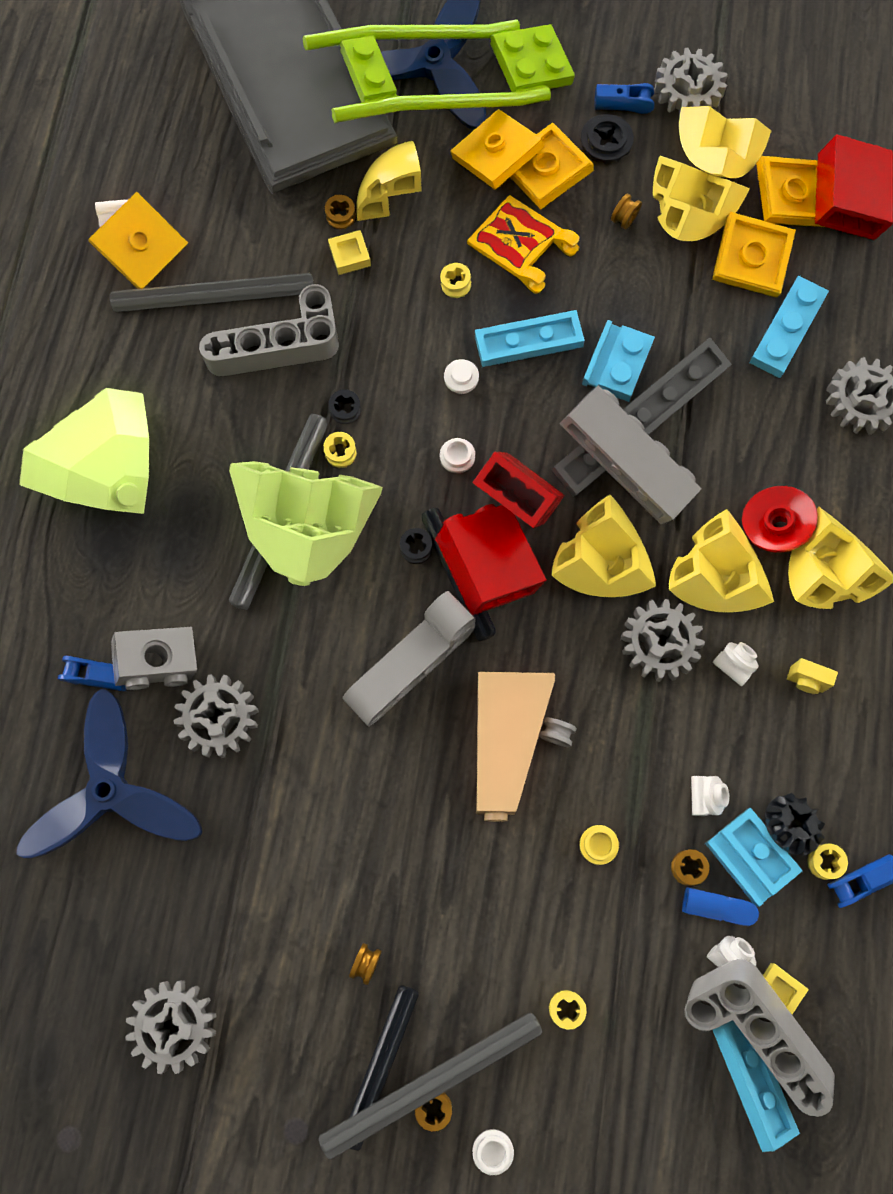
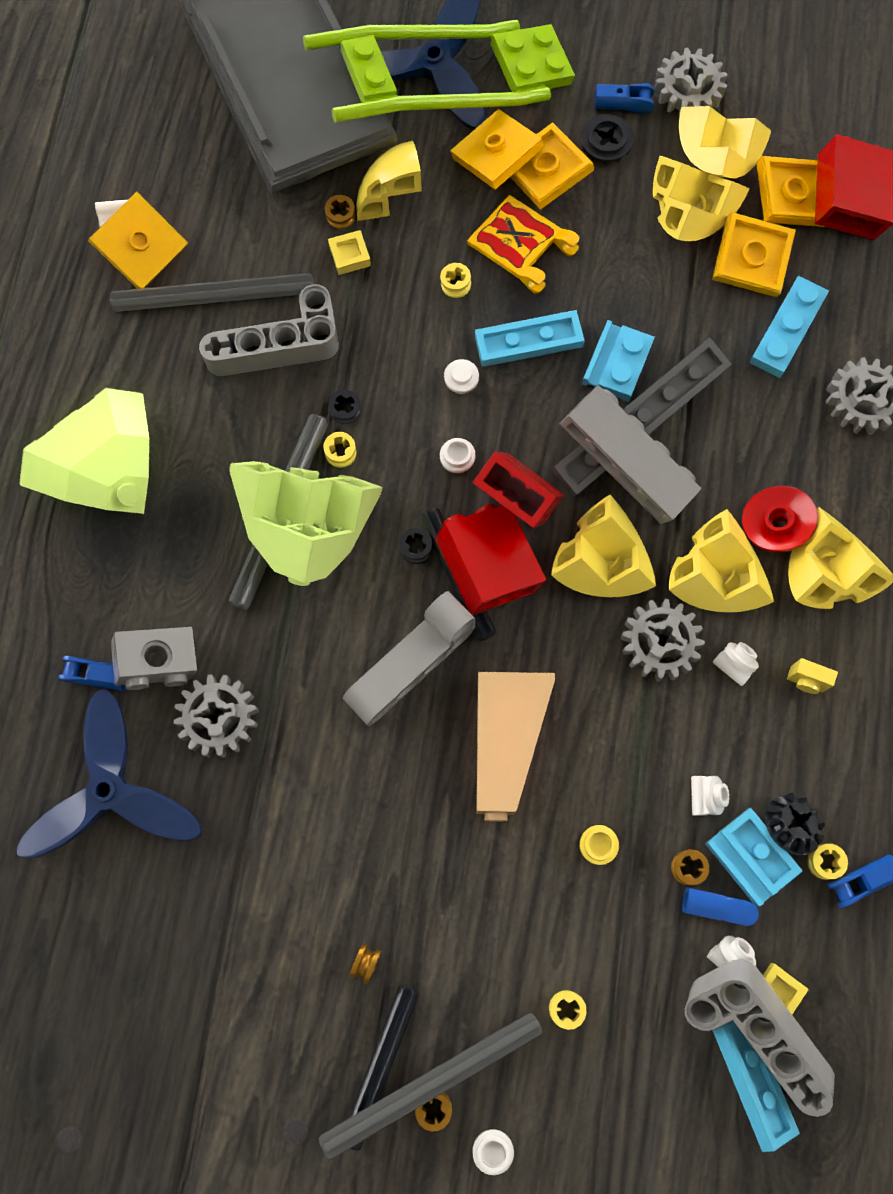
(153, 1024): light grey gear -> none
(557, 732): light grey bush -> none
(626, 211): pearl gold bush -> none

